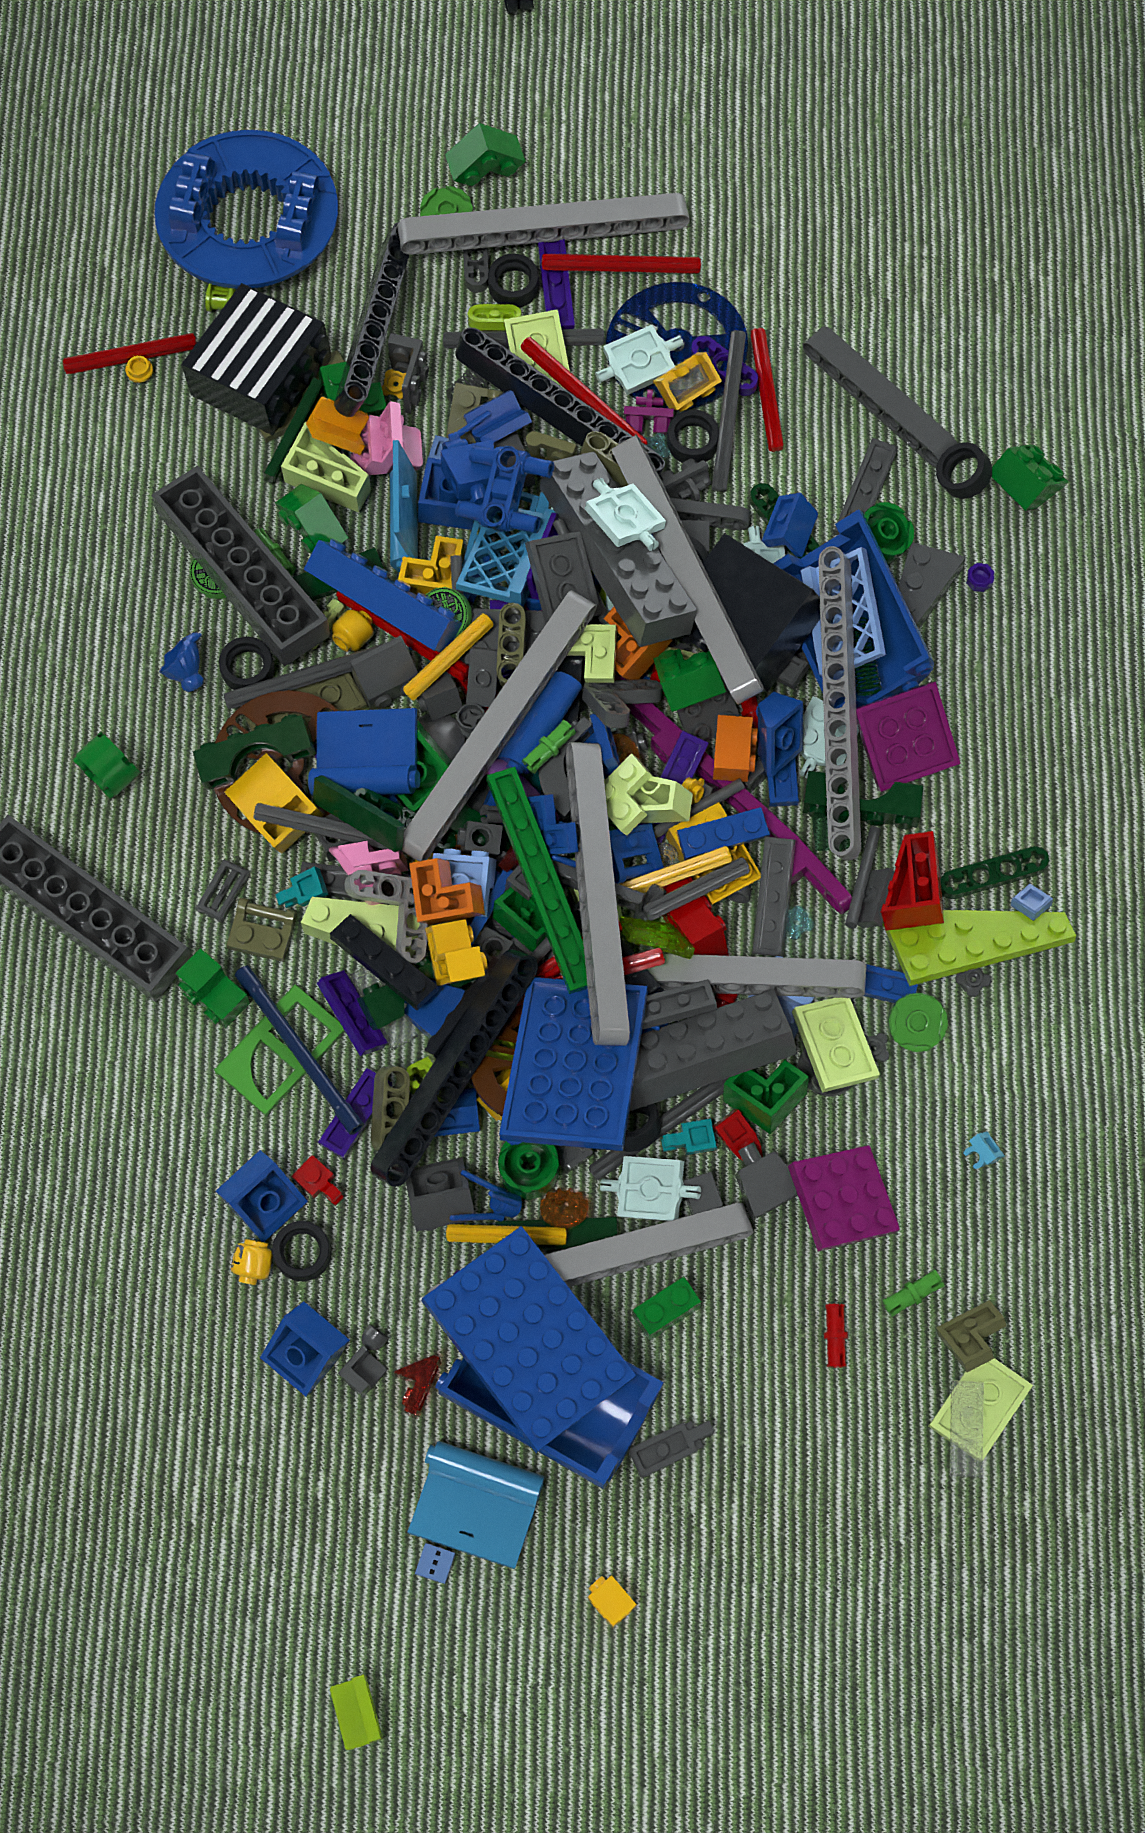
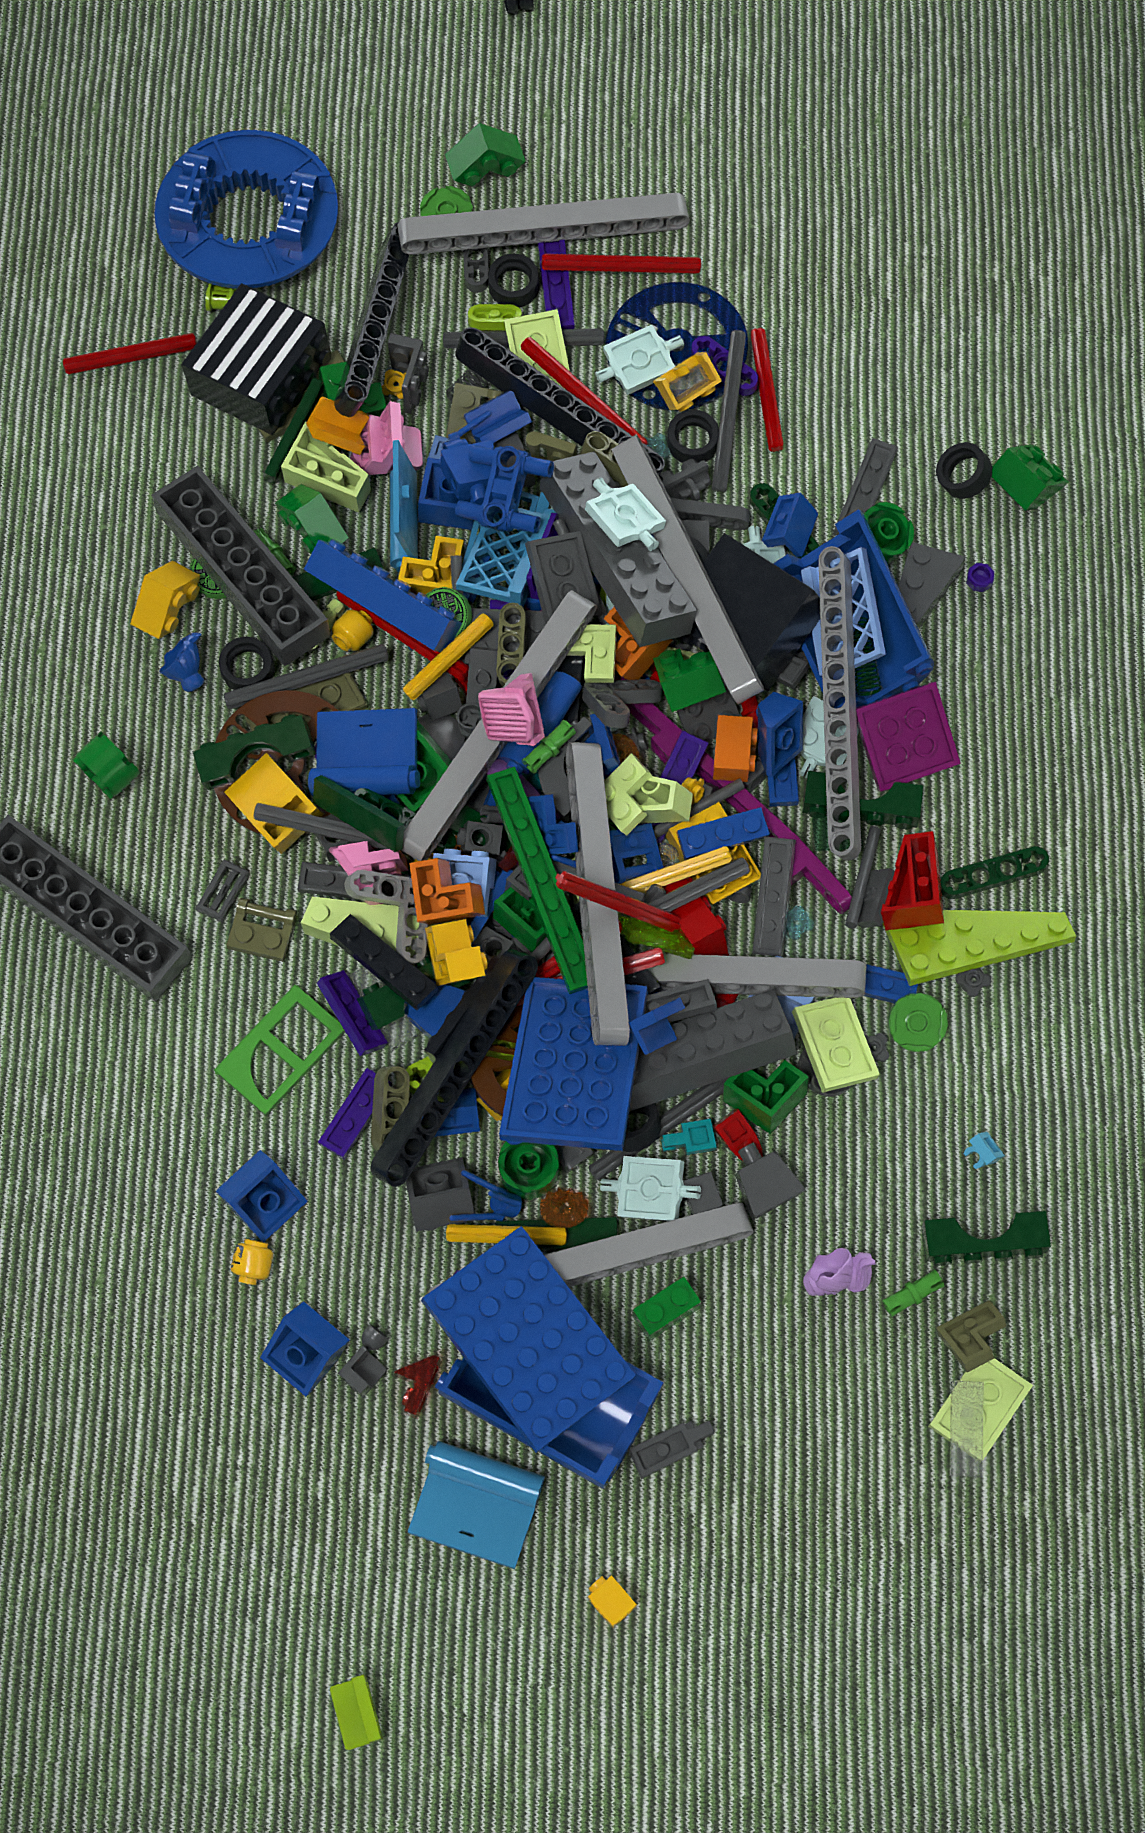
(139, 369): yellow plate -> none
(162, 596): none -> yellow brick
(206, 984): green brick -> none
(288, 1232): black tyre -> none
(304, 887): teal plate -> none
(315, 1179): red plate -> none
(342, 1109): dark blue piece -> none
(383, 673): dark grey slope -> none
(435, 1563): medium blue tile -> none
(512, 712): none -> bright pink piece
(617, 901): none -> red axle
(654, 1029): none -> blue panel
(662, 416): magenta hips -> none
(835, 1336): red pin -> none
(838, 1272): none -> lavender hair
(843, 1198): magenta plate -> none
(878, 395): dark grey beam -> none
(947, 1241): none -> dark green arch
(1031, 902): medium blue tile -> none

